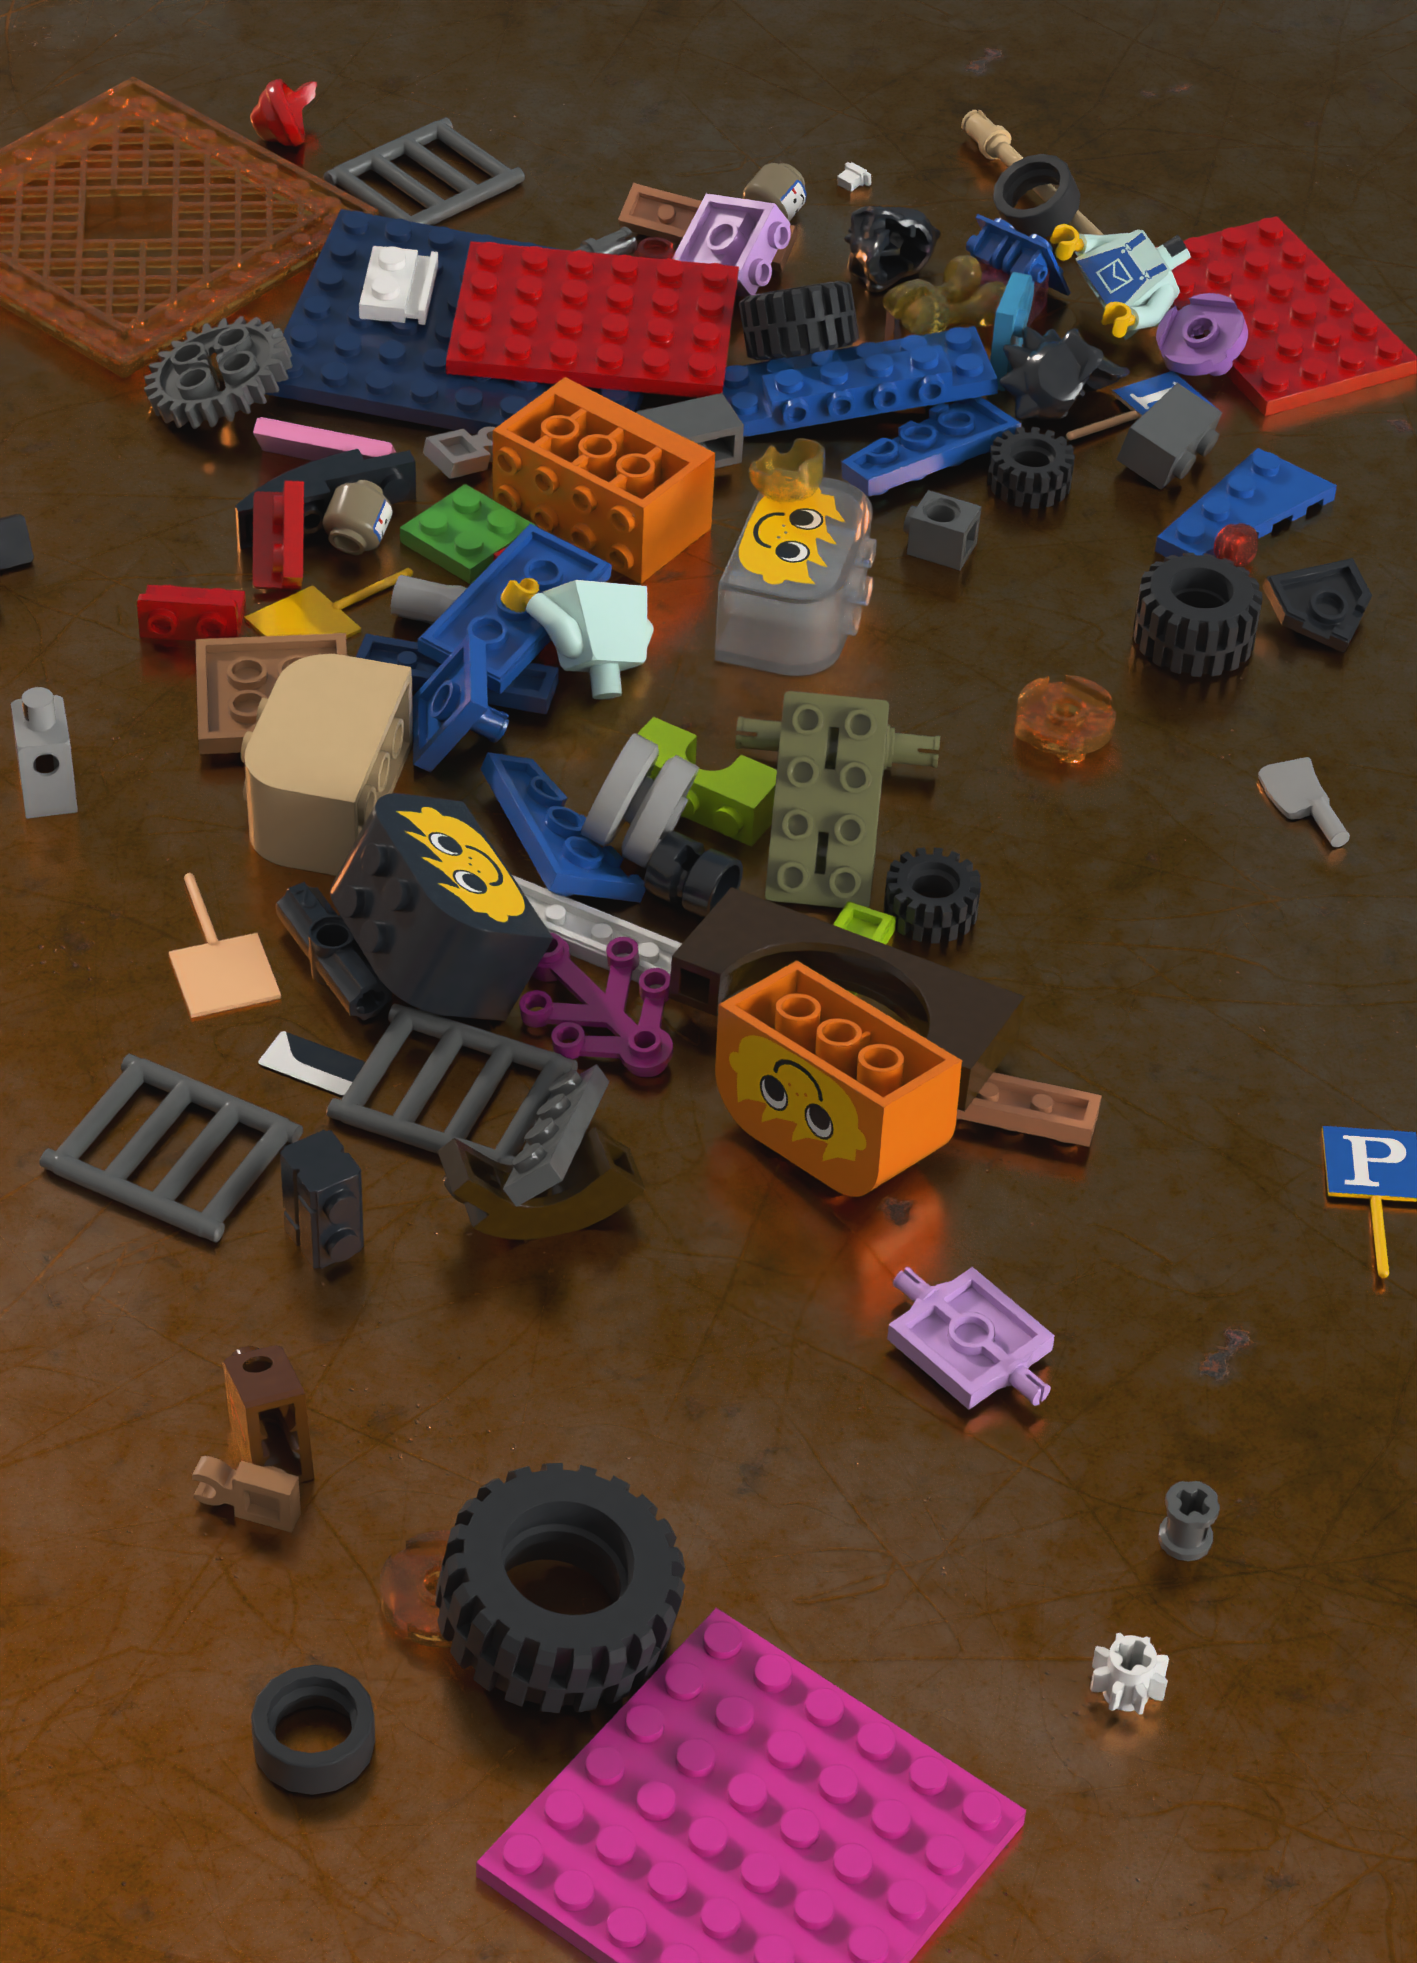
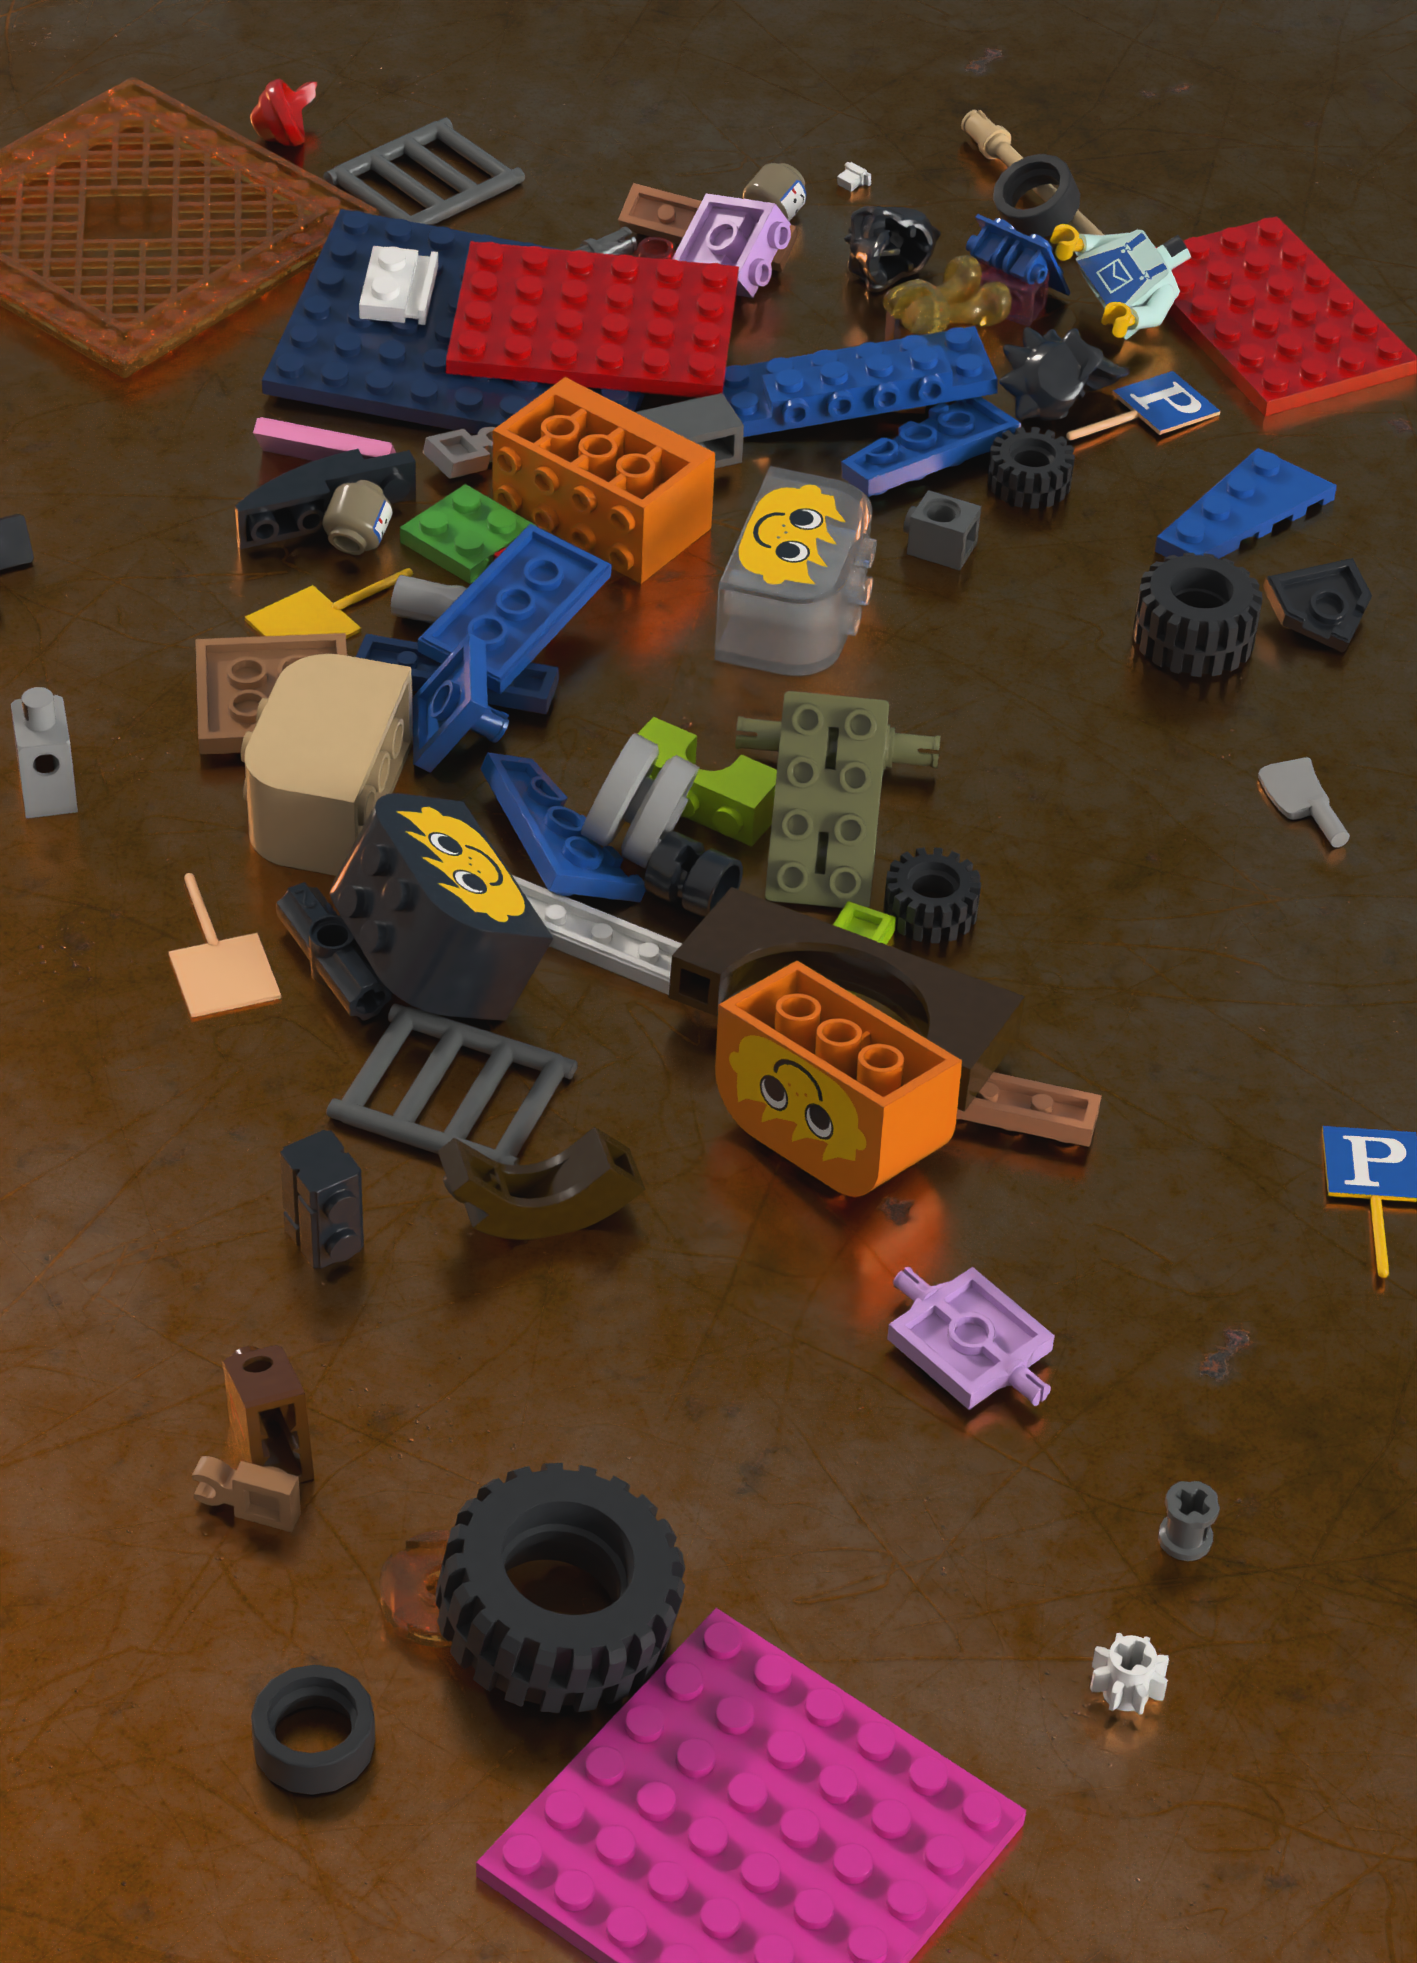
(161, 1201): dark grey bar -> none
(188, 387): dark grey gear -> none
(190, 613): red bracket -> none
(278, 538): red bracket -> none
(312, 1063): sticker -> none
(556, 1134): dark grey plate -> none
(592, 625): light aqua torso -> none
(640, 1047): magenta plant -> none
(791, 474): clear yellow hair -> none
(799, 320): black tyre -> none
(1011, 320): dark azure plate -> none
(1070, 738): clear orange plate -> none
(1170, 437): dark grey brick -> none
(1209, 354): medium lavender plate -> none
(1237, 544): clear red plate -> none

